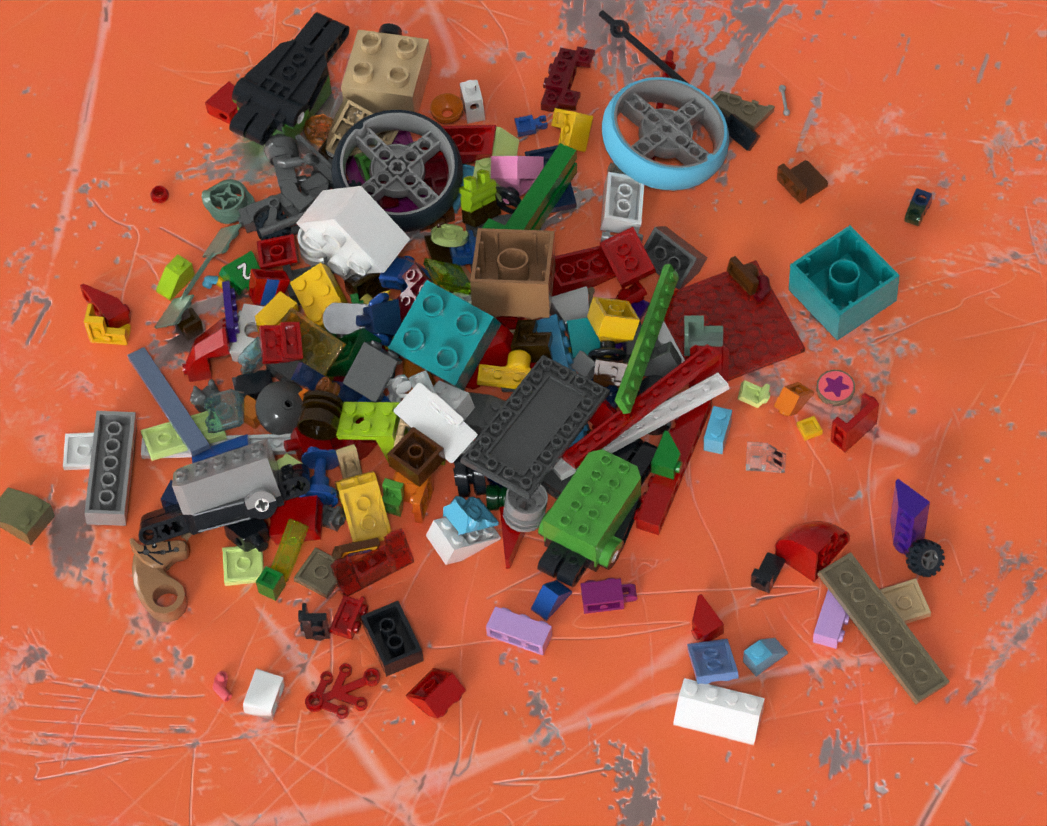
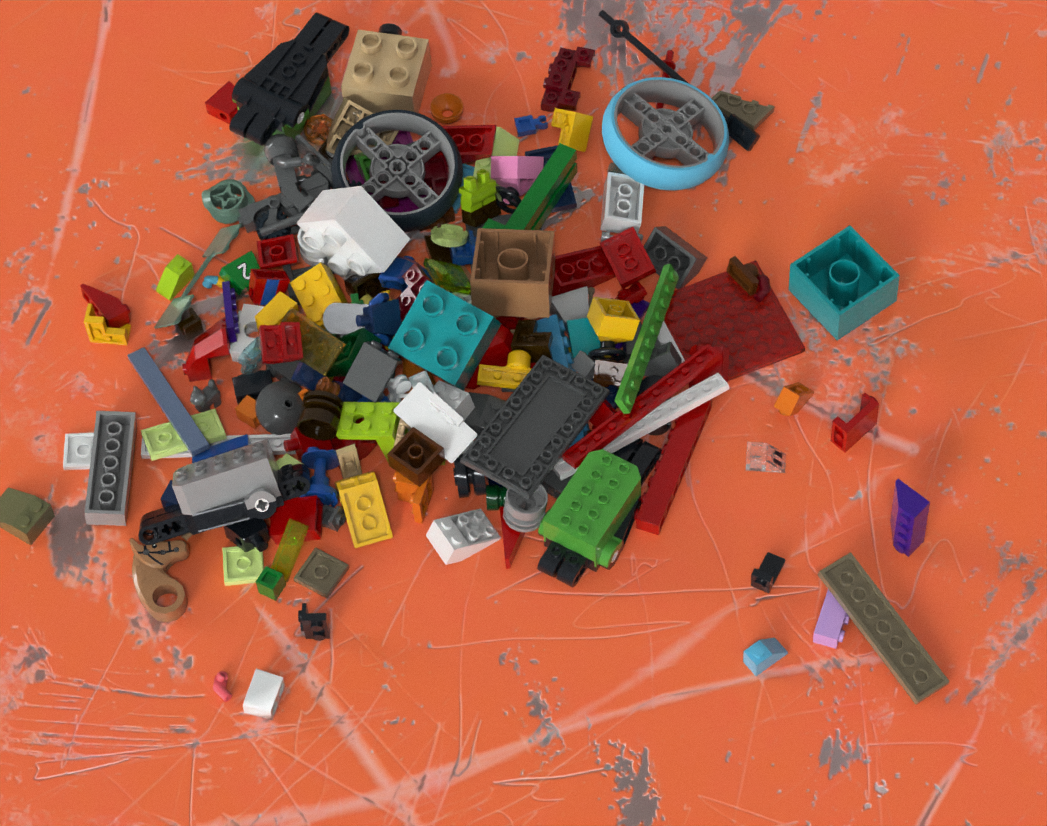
(159, 190): red plate -> none
(224, 410): clear light blue slope -> none
(340, 692): red plant -> none
(348, 617): red bracket -> none
(355, 548): reddish brown slope -> none
(373, 566): clear red bracket -> none
(392, 638): black brick -> none
(393, 496): bright green slope -> none
(436, 692): red slope -> none
(469, 515): medium azure slope -> none
(471, 94): white torso -> none
(519, 630): lavender brick -> none
(550, 599): blue slope -> none
(606, 595): magenta brick -> none
(666, 458): green slope -> none
(698, 334): sand green panel -> none
(705, 622): red slope -> none
(712, 661): medium blue plate -> none
(717, 430): medium azure brick -> none
(719, 711): white slope -> none
(754, 394): yellowish green bracket -> none
(782, 88): light grey hinge -> none
(801, 181): reddish brown bracket -> none
(809, 428): yellow tile -> none
(811, 547): red brick -> none
(835, 387): tile -> none
(907, 600): tan plate -> none
(918, 207): leg -> none
(925, 558): black wheel -> none

